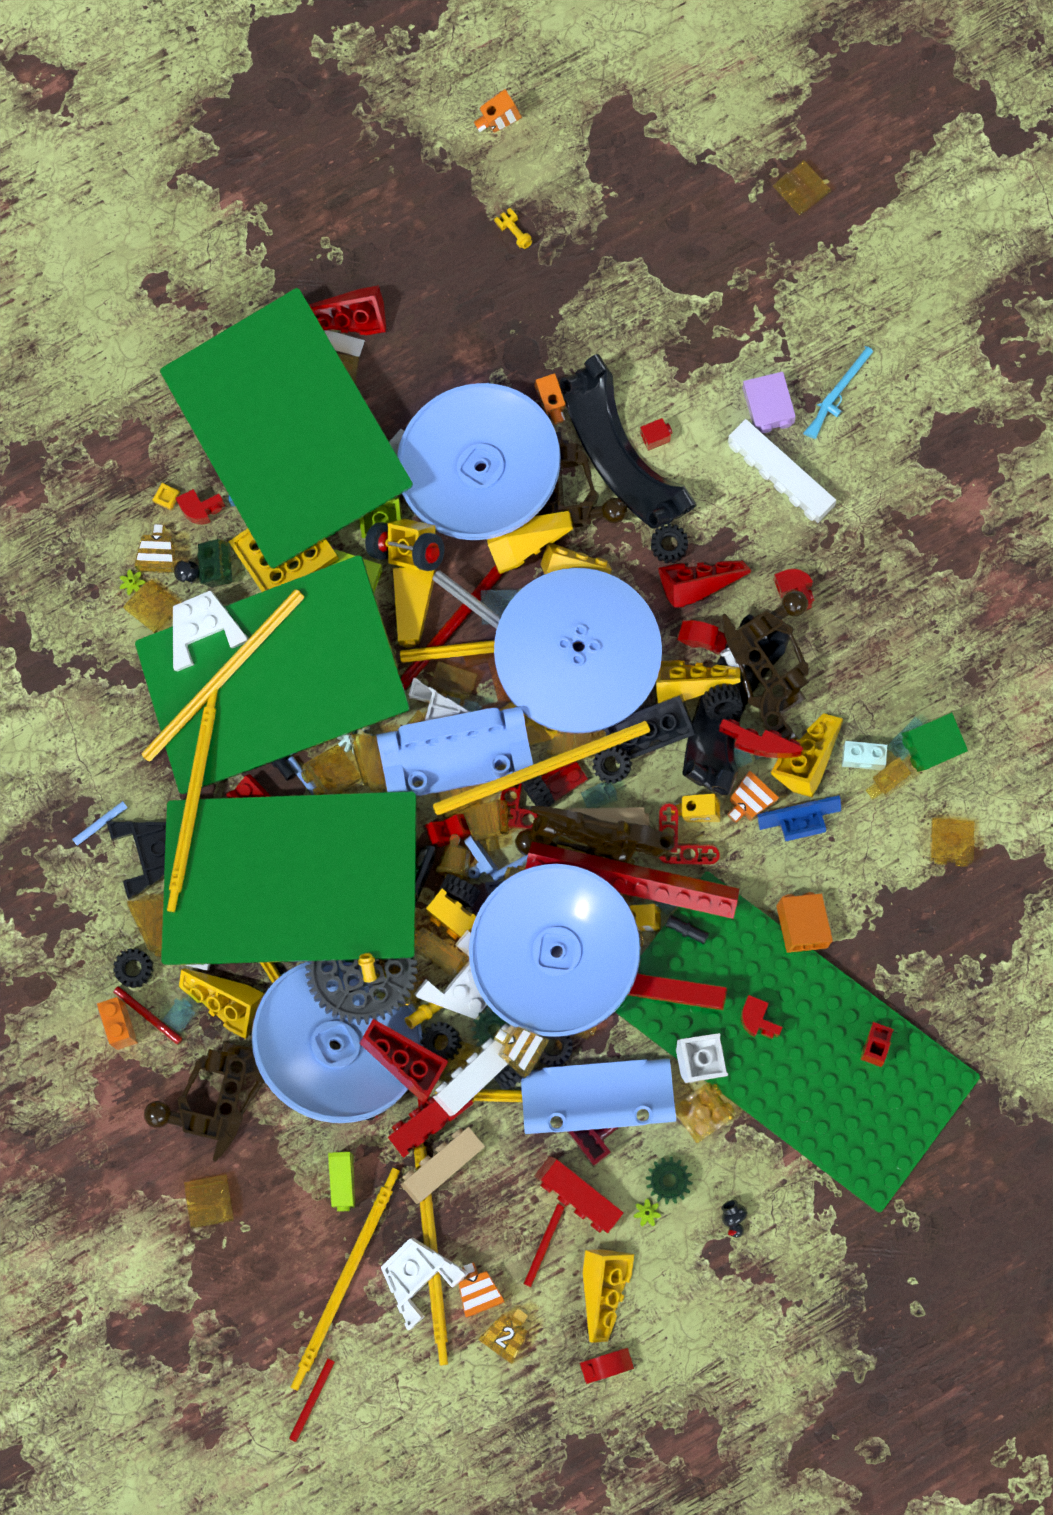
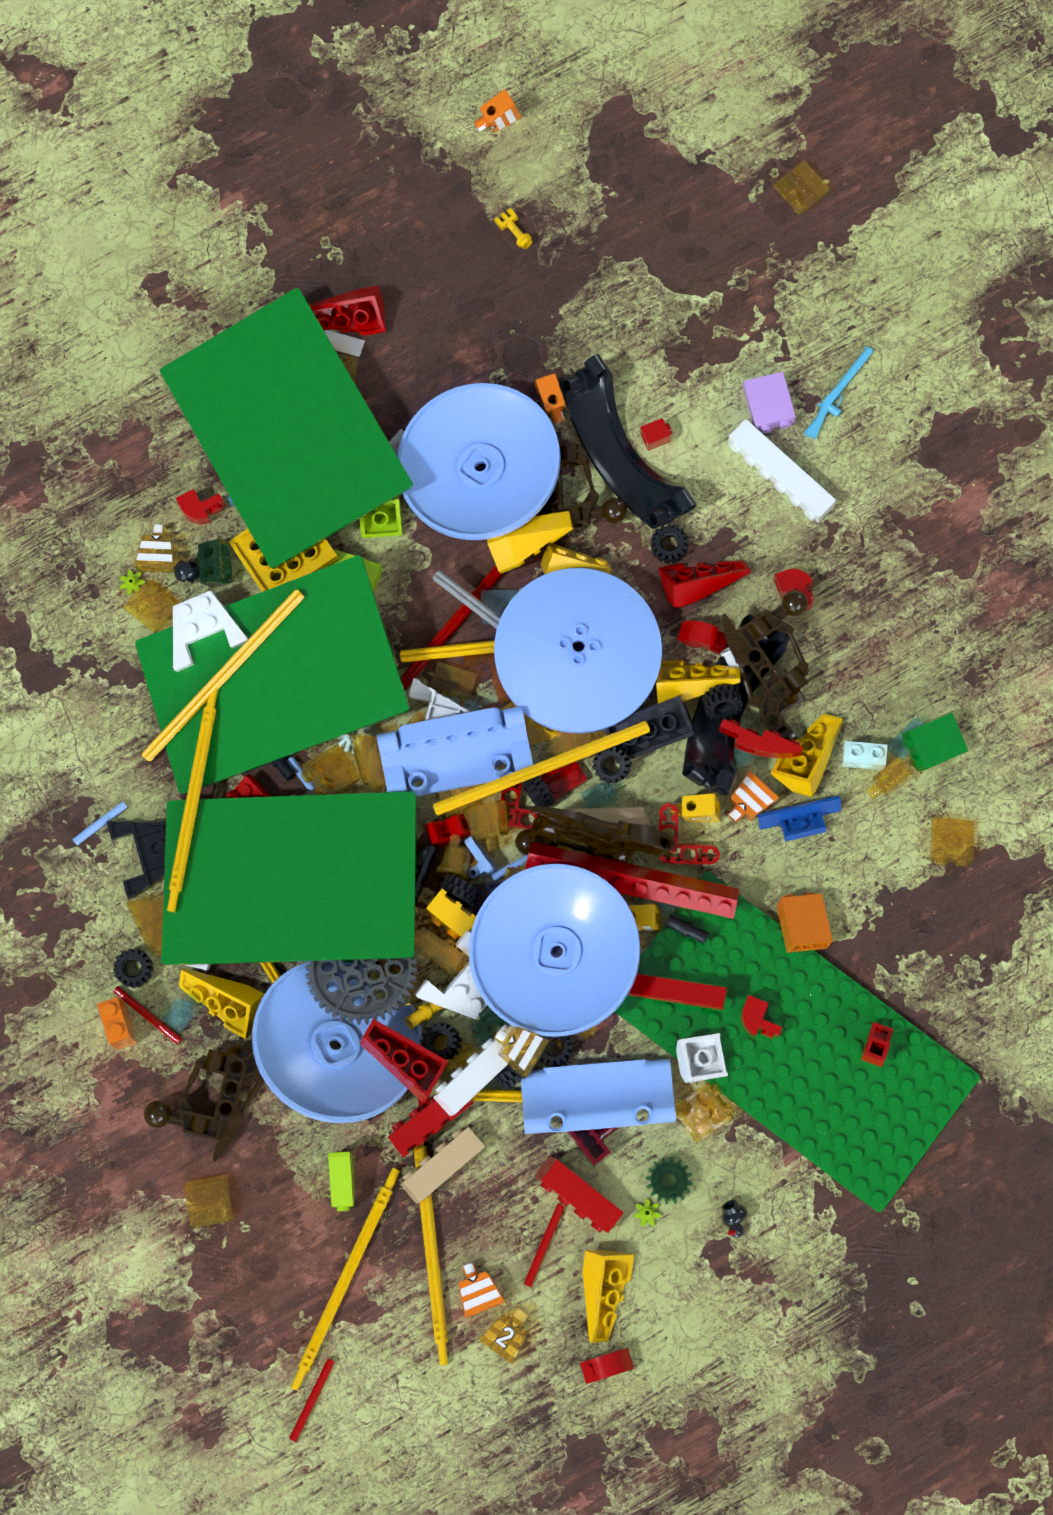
(166, 496): yellow tile -> none
(366, 962): yellow pin -> none
(406, 544): brick -> none
(410, 1270): white wing -> none
(412, 600): yellow slope -> none

